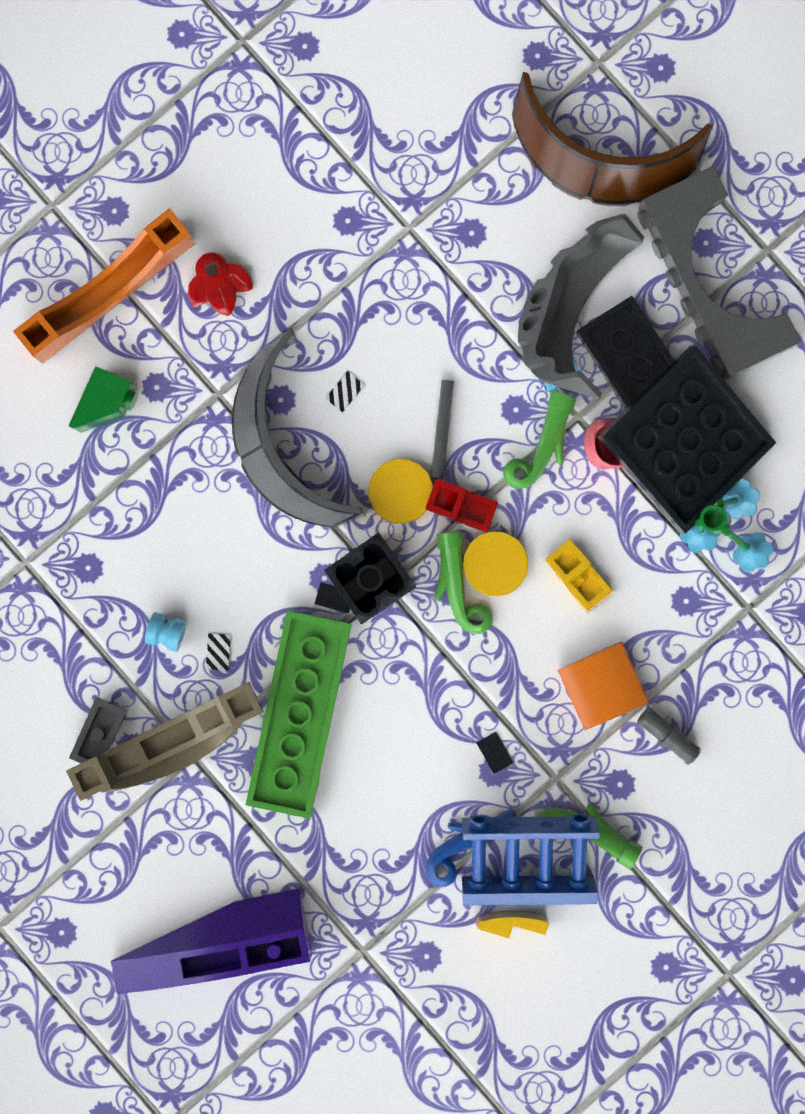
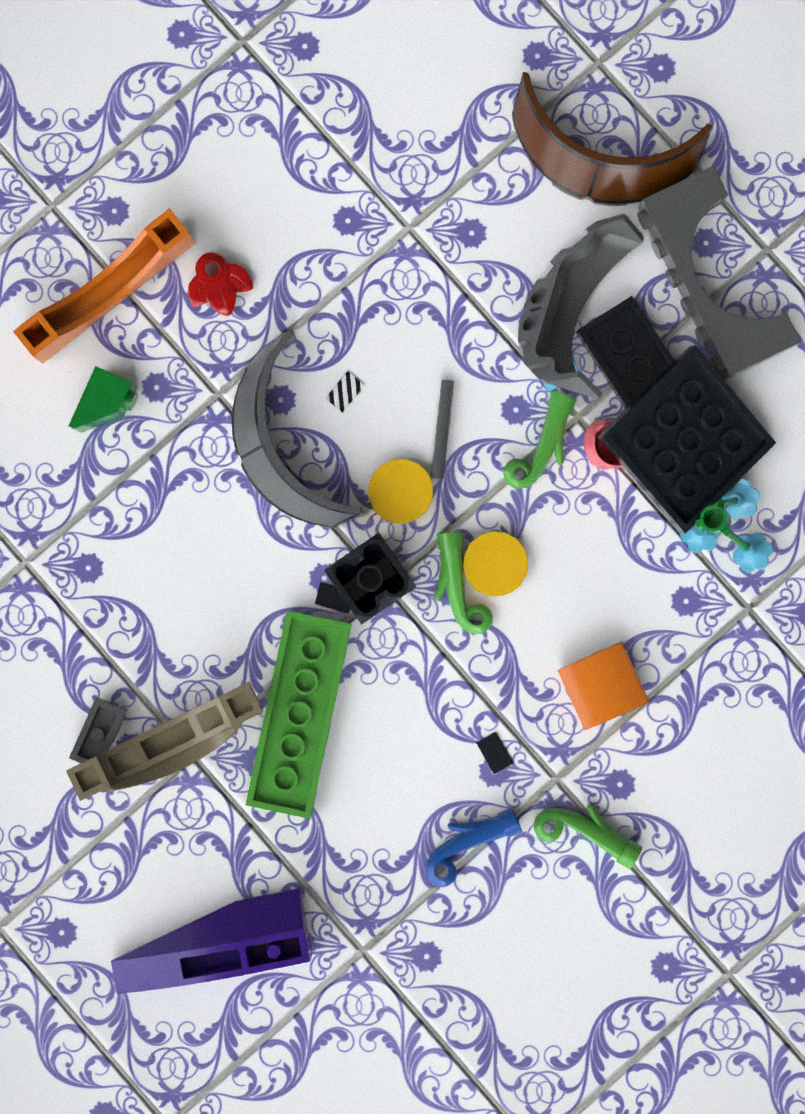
(165, 631): medium azure wheel -> none
(218, 651): sticker -> none
(461, 505): red slope -> none
(502, 922): yellow slope -> none
(529, 890): blue fence -> none
(578, 576): yellow slope -> none
(668, 736): dark grey pin -> none

